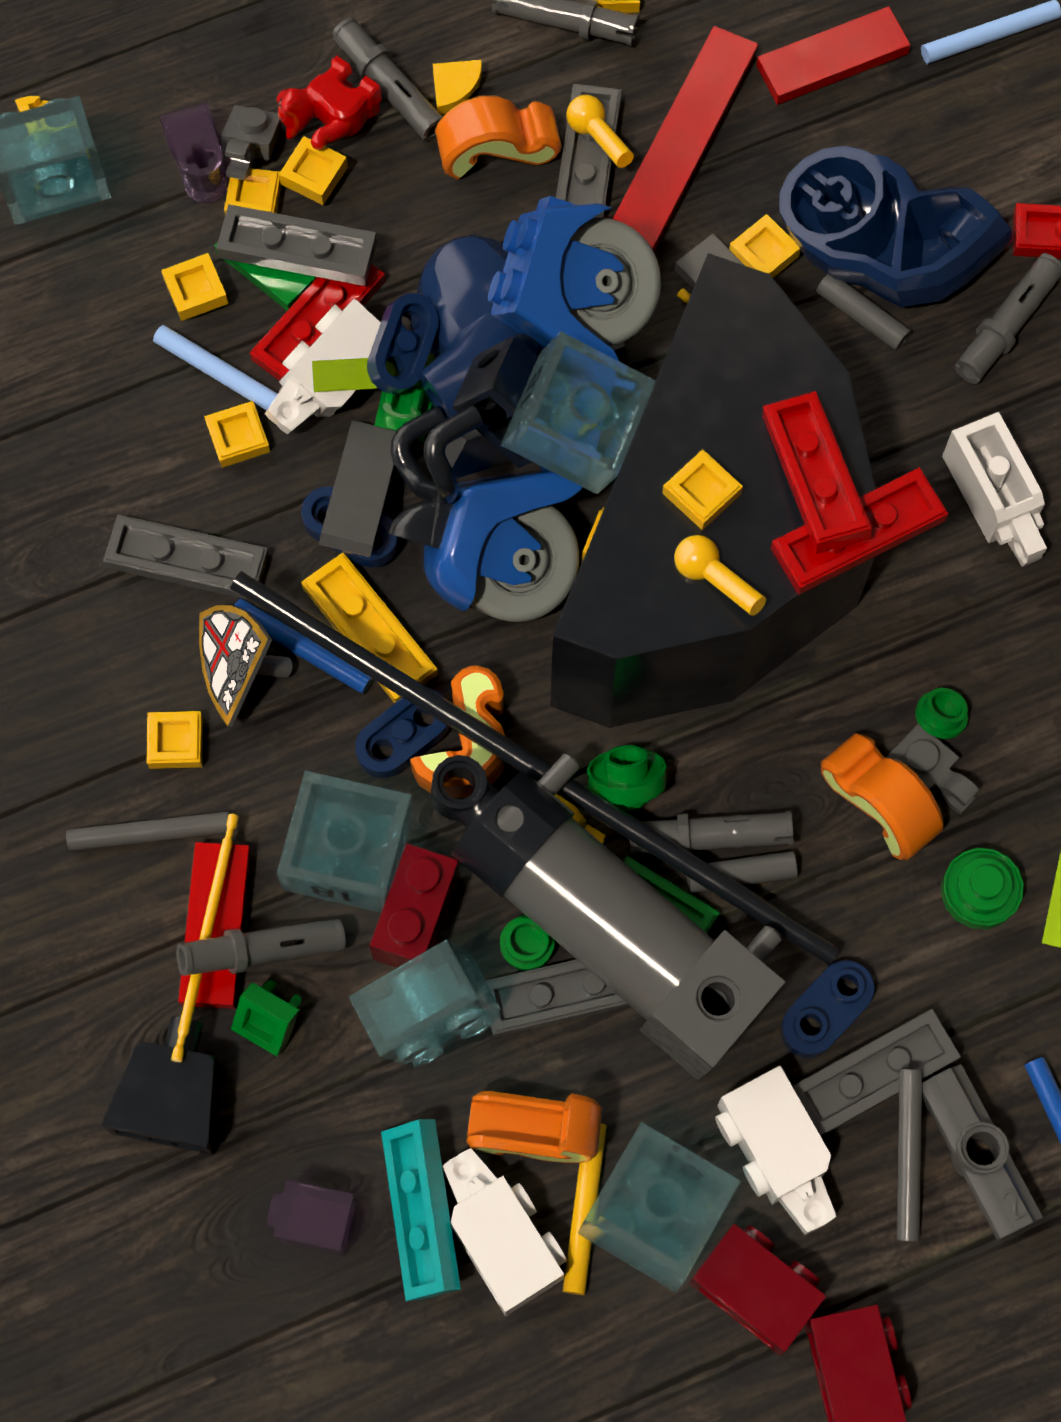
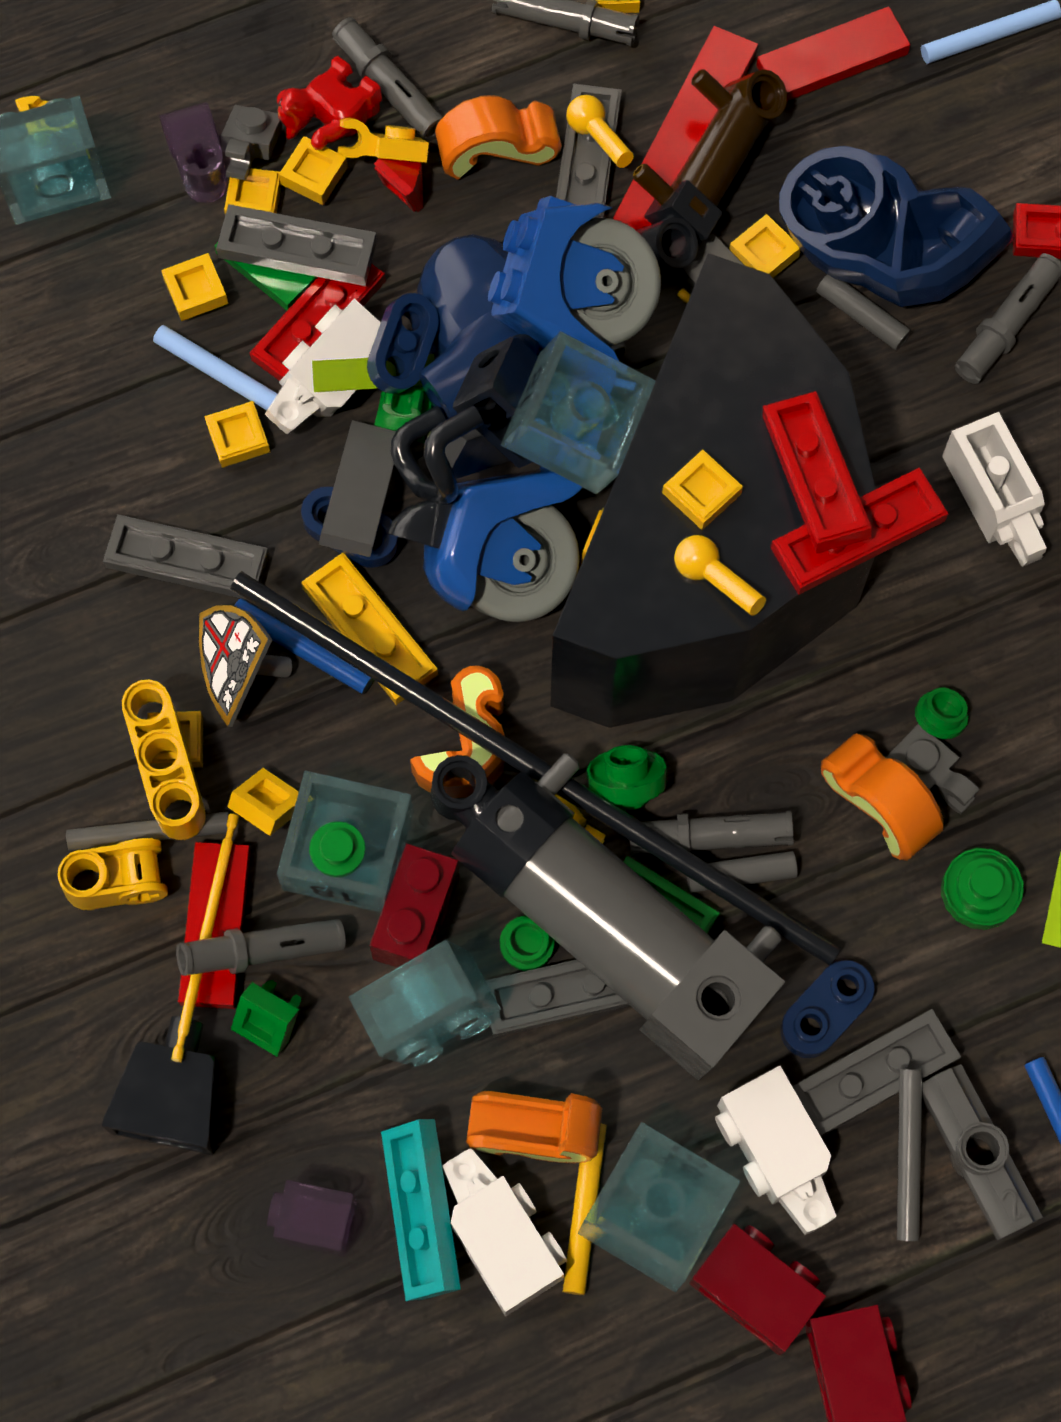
(117, 874): none -> yellow piece
(153, 737): none -> yellow beam
(264, 801): none -> yellow plate
(337, 849): none -> green plate
(395, 144): none -> yellow plate
(400, 733): dark blue plate -> none
(403, 180): none -> red slope
(455, 83): yellow tile -> none
(688, 207): none -> dark brown piece

